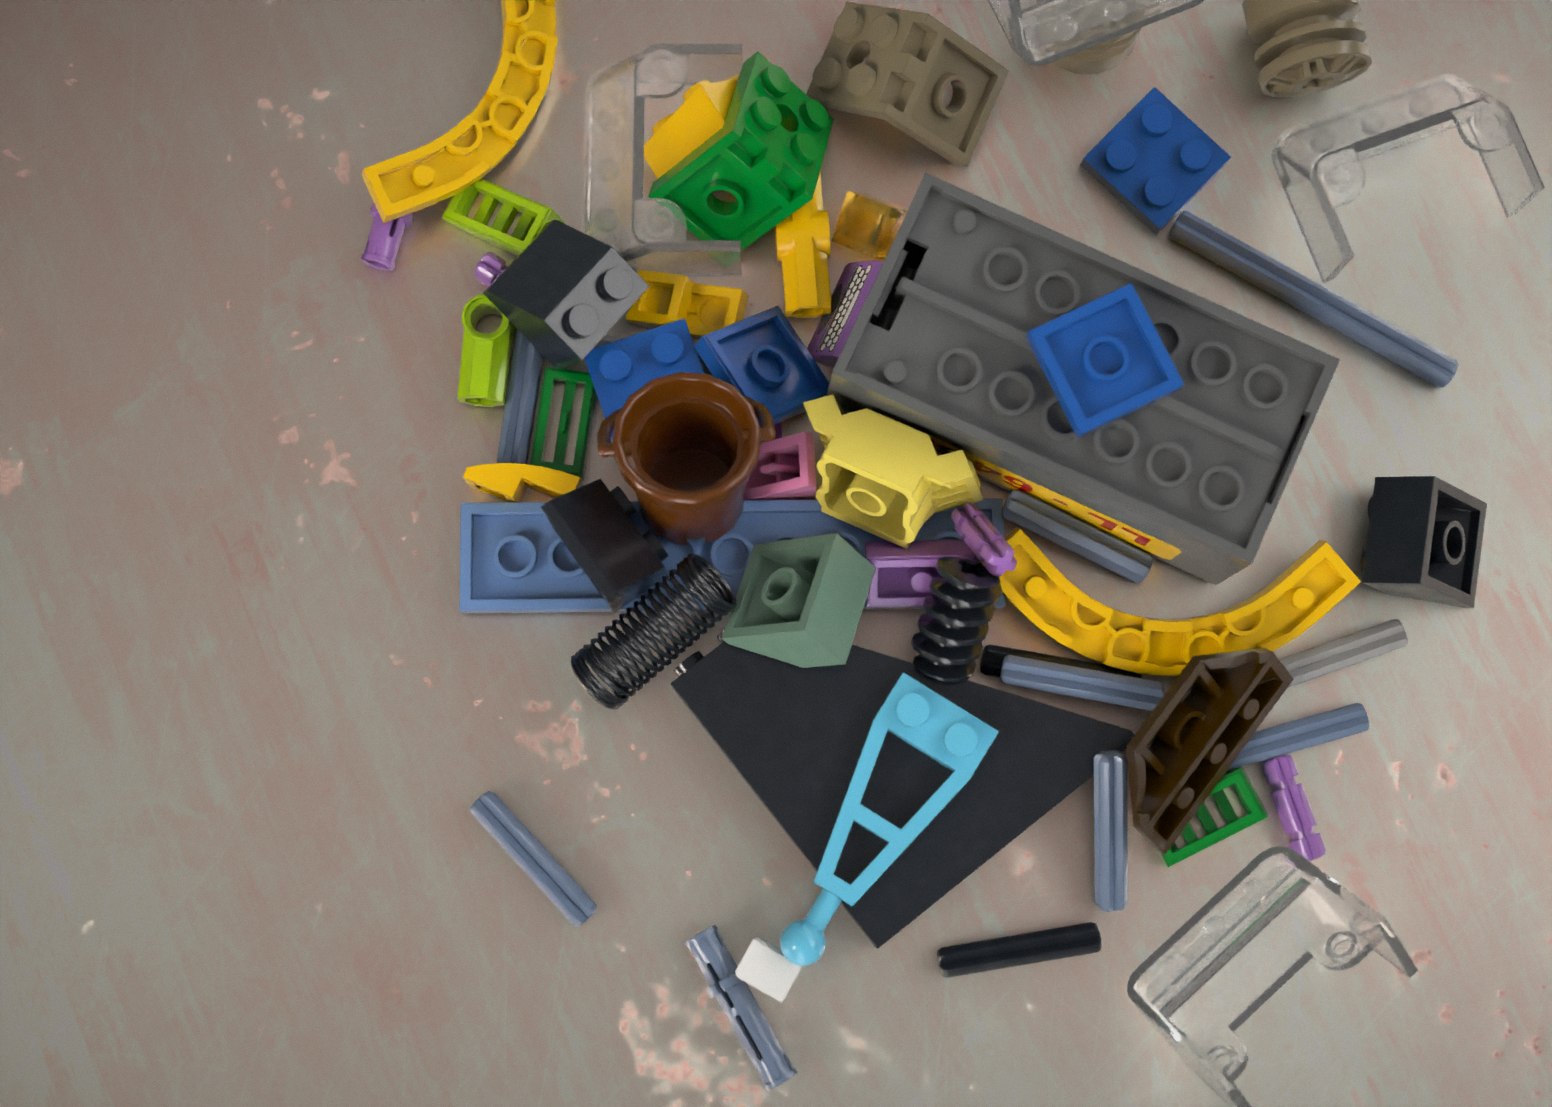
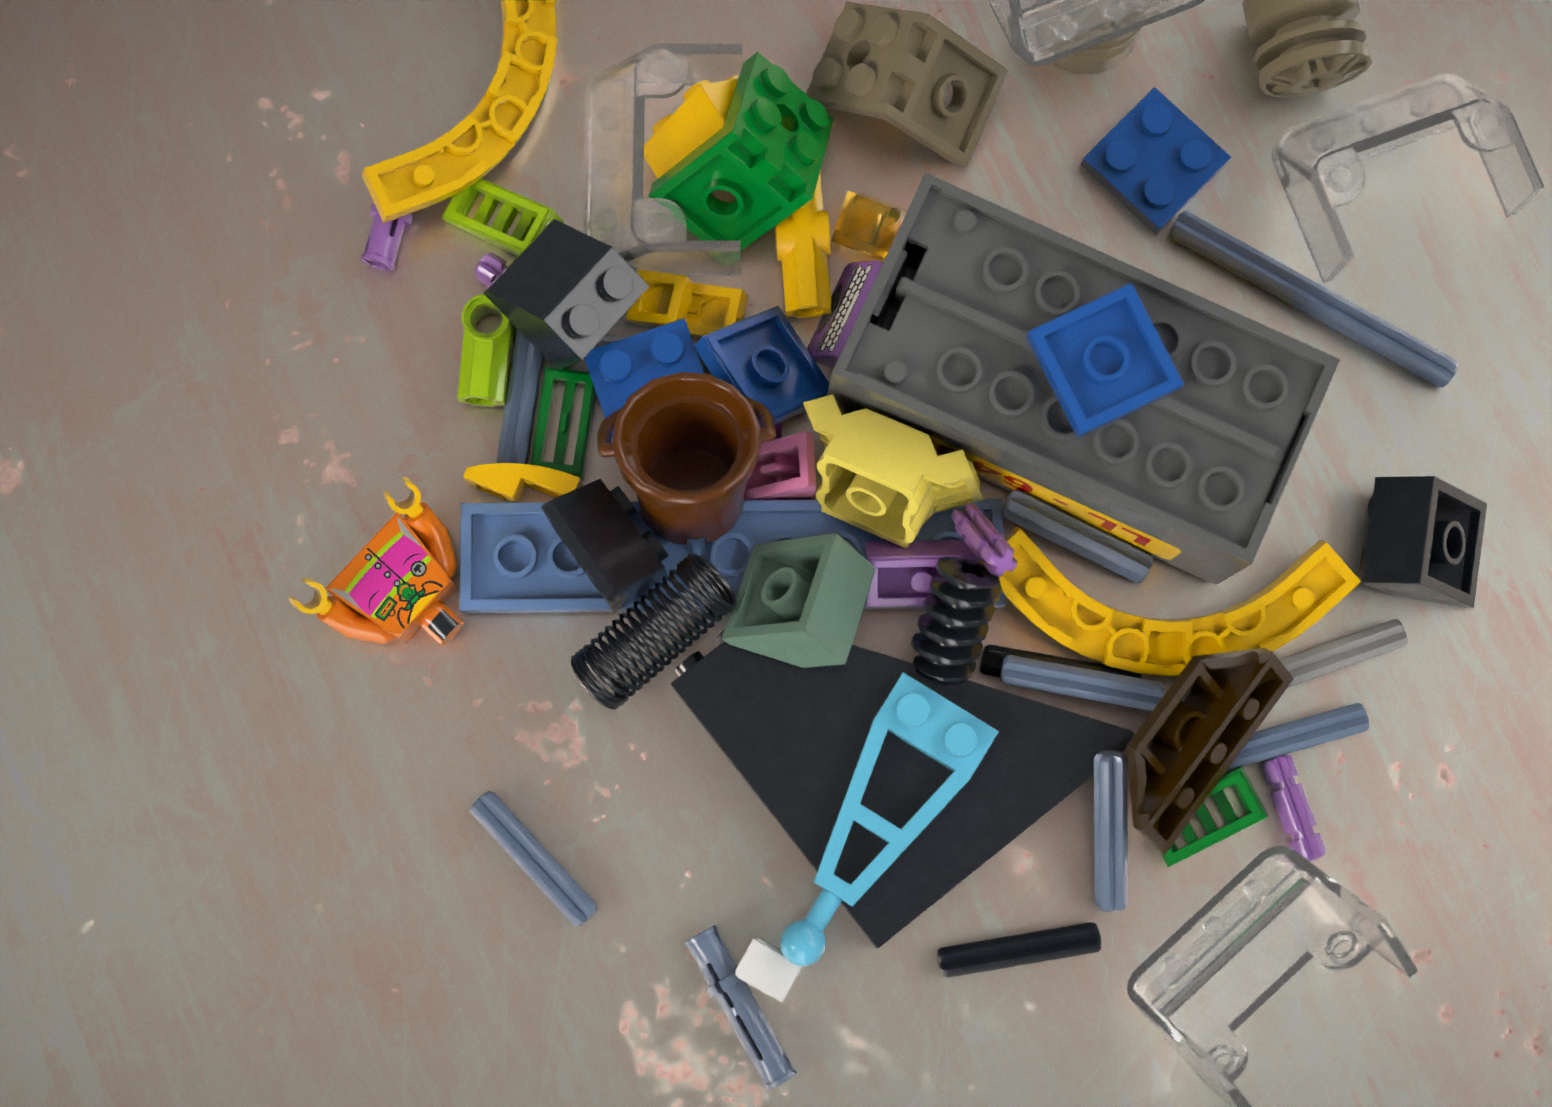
(394, 581): none -> torso

